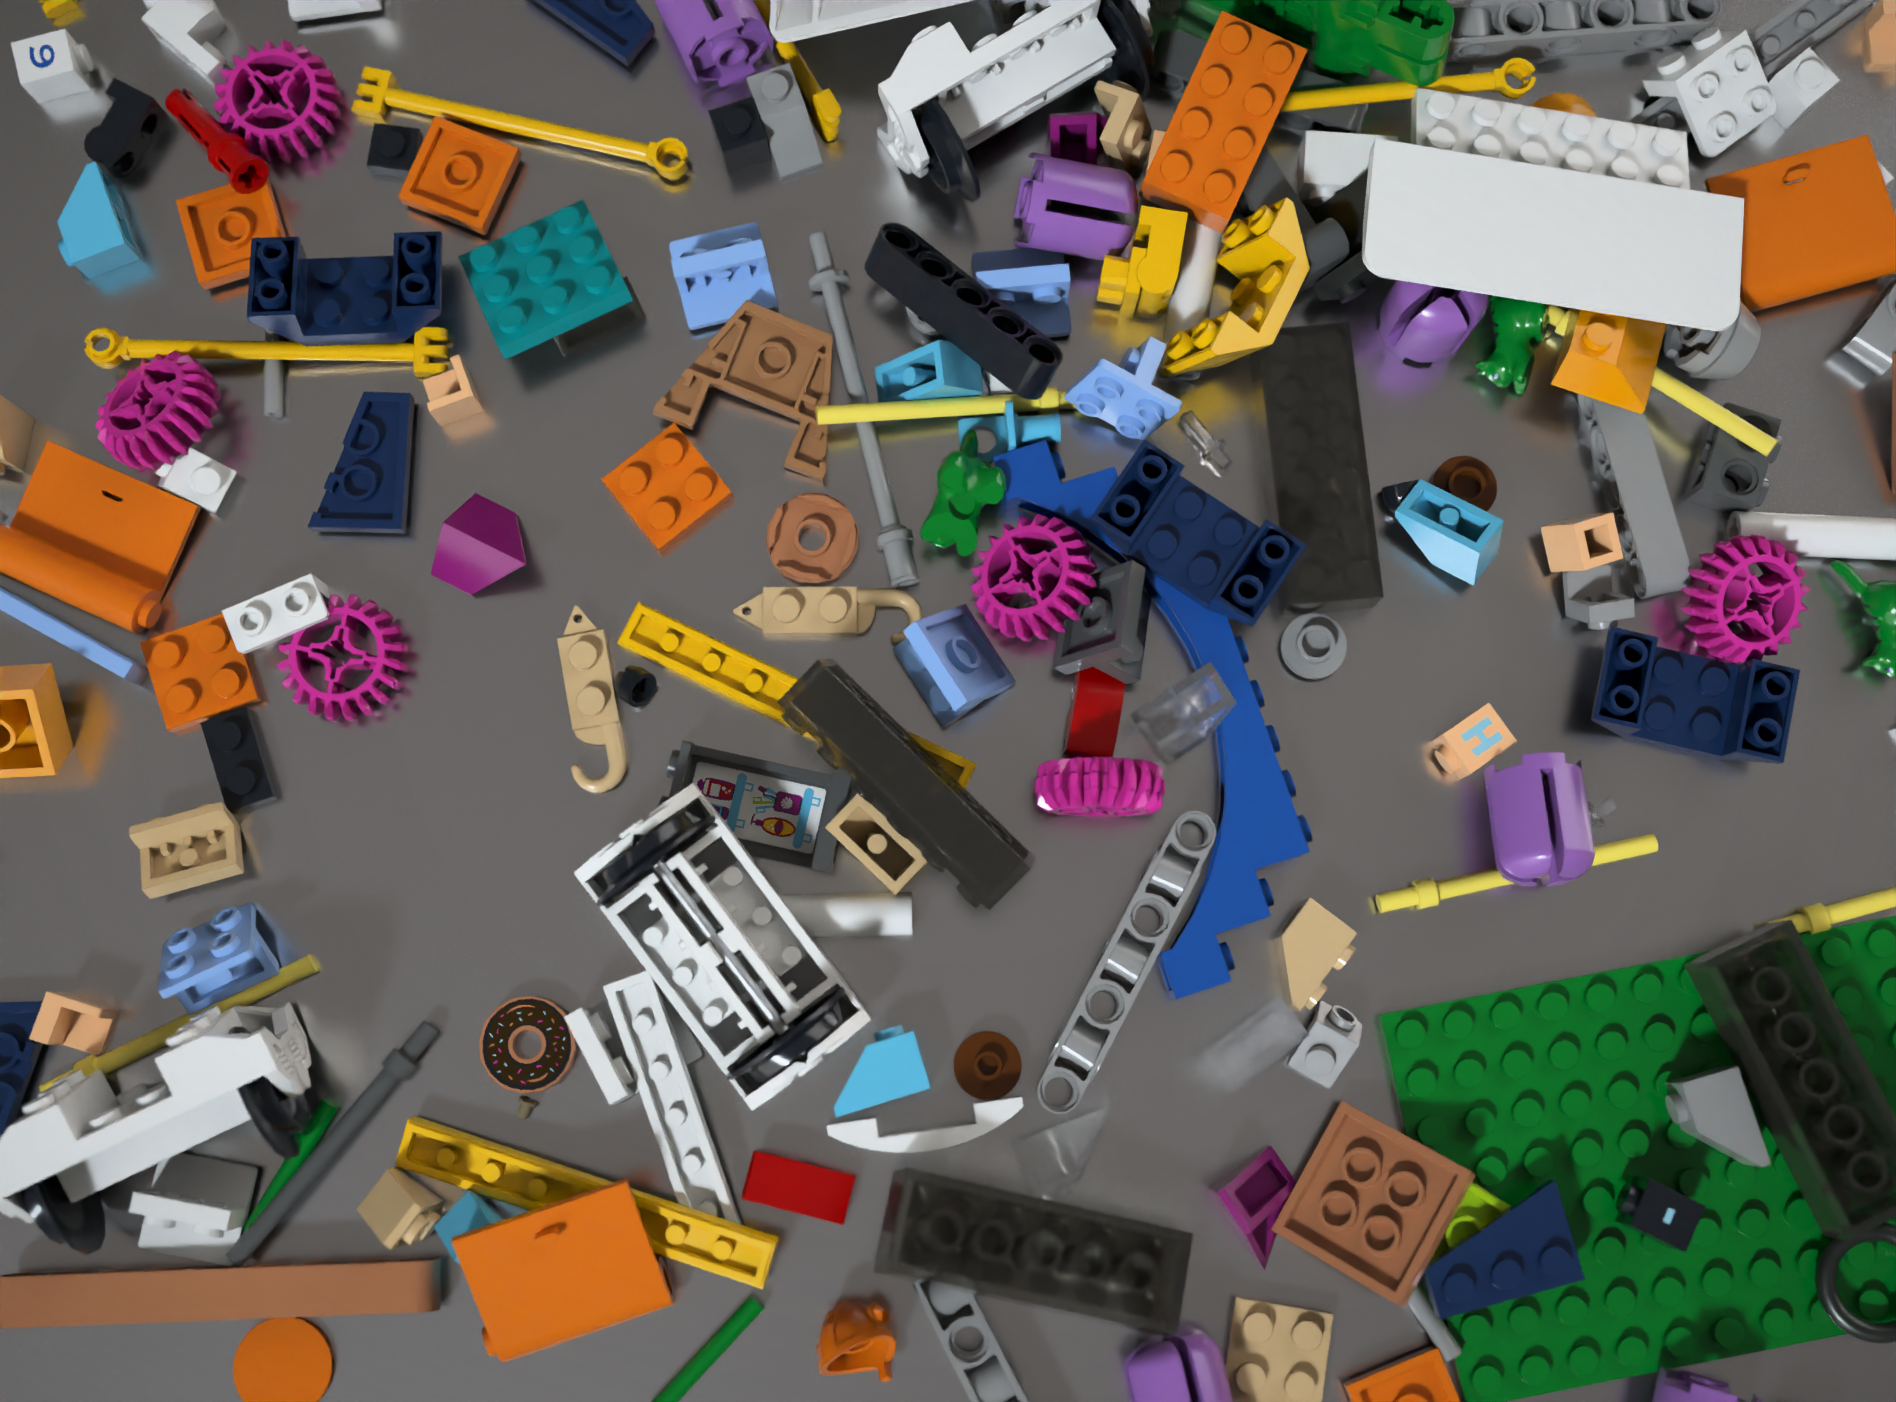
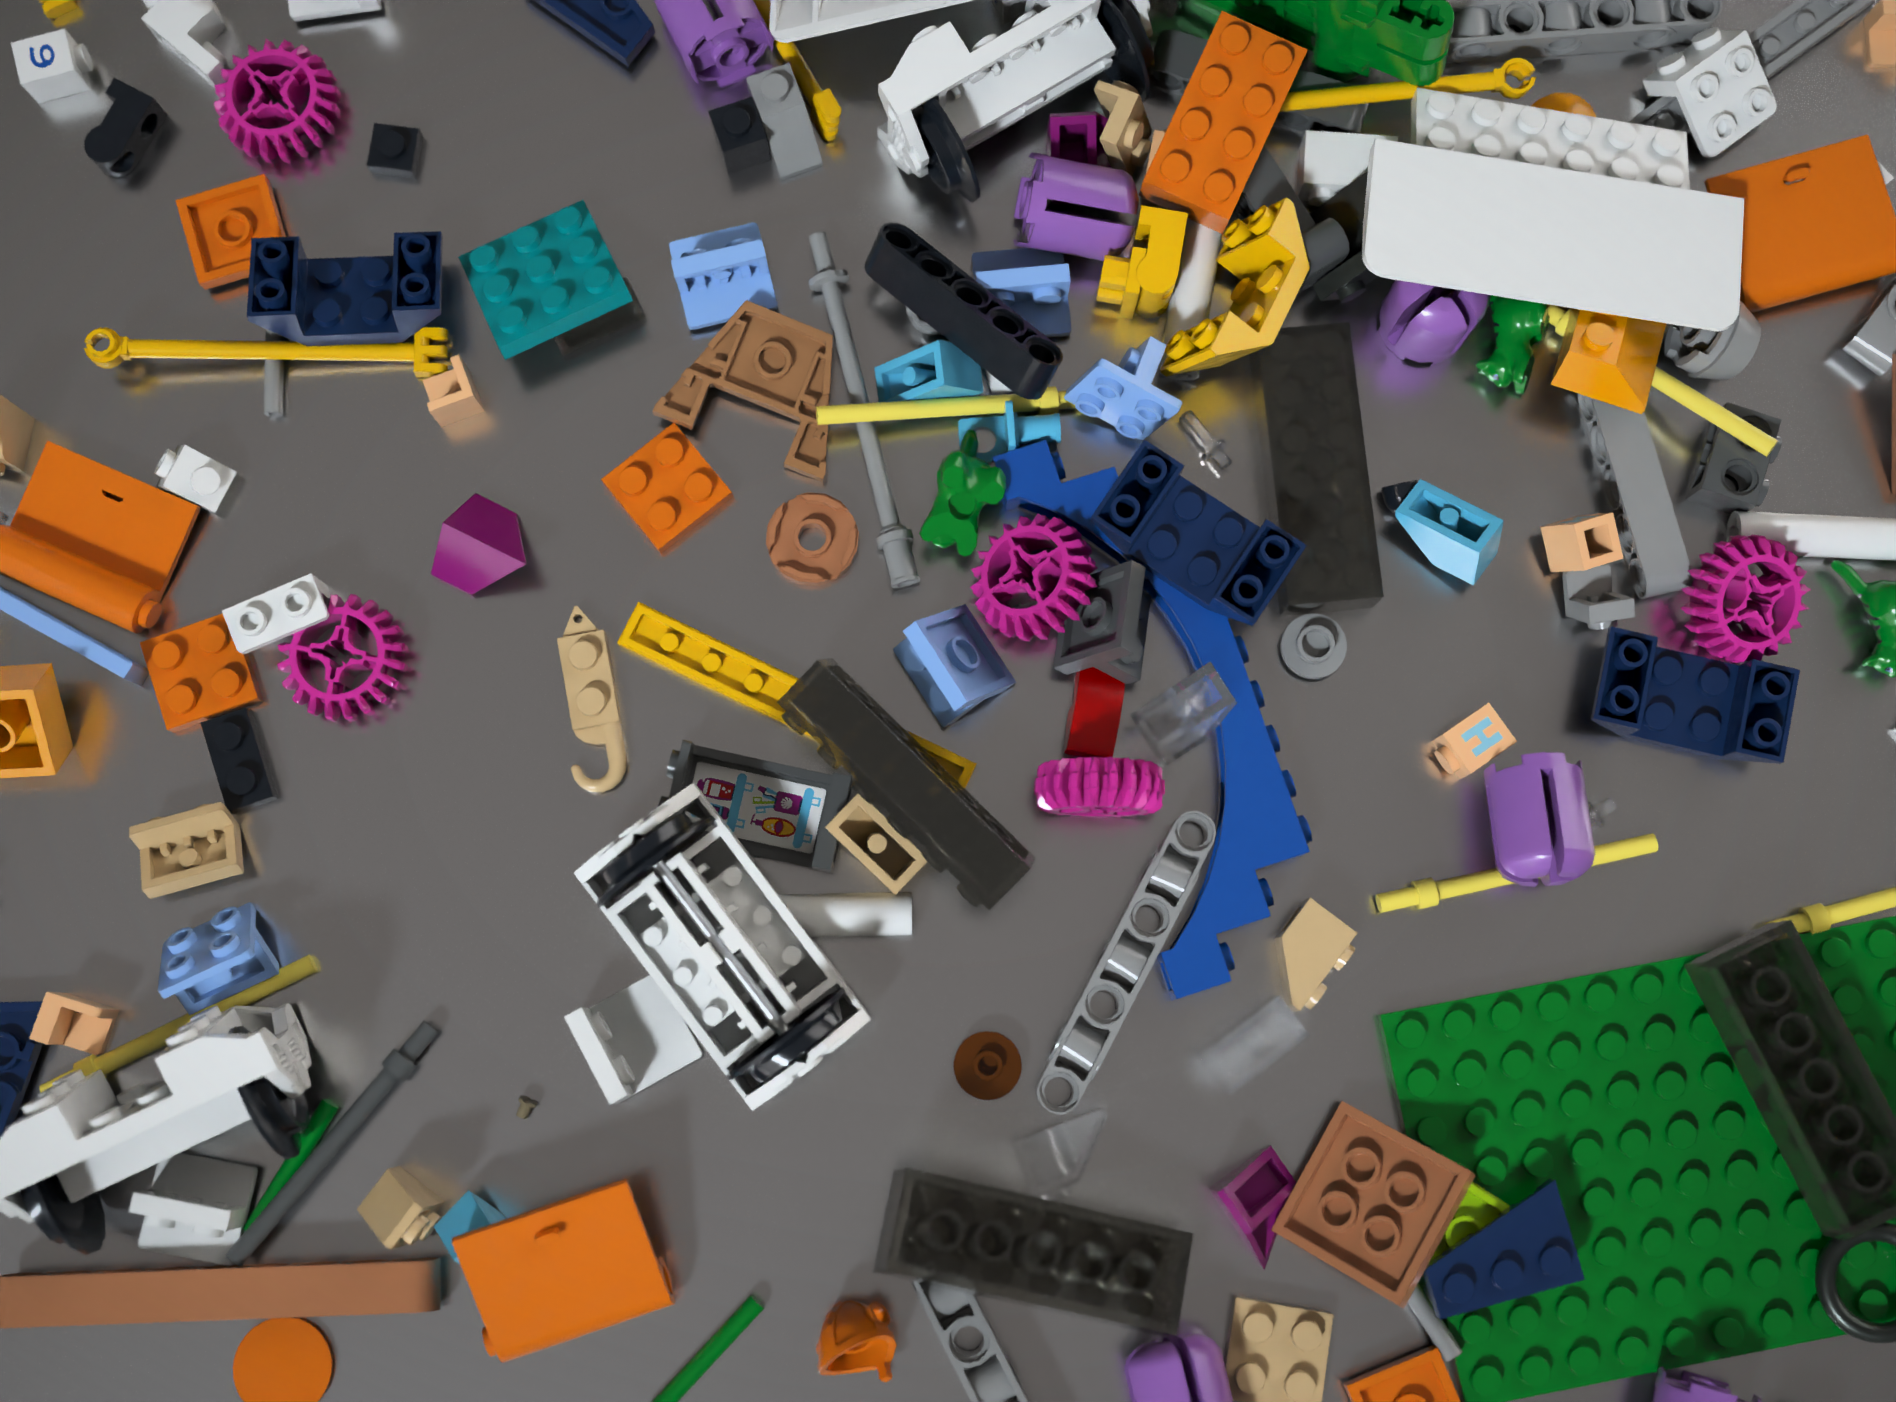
(95, 226): medium azure slope -> none
(158, 411): dark pink gear -> none
(225, 150): red pin -> none
(373, 471): dark blue wing -> none
(386, 95): yellow hinge -> none
(460, 175): orange plate -> none
(499, 1048): tile -> none
(537, 1182): yellow tile -> none
(635, 685): black hinge -> none
(669, 1096): white plate -> none
(798, 1187): red slope -> none
(824, 610): tan plate -> none
(865, 1132): white slope -> none
(884, 1072): medium azure slope -> none
(1330, 1044): light grey bracket -> none
(1468, 480): reddish brown piece -> none
(1658, 1212): black brick -> none
(1719, 1113): light grey slope -> none
(1801, 87): white brick -> none

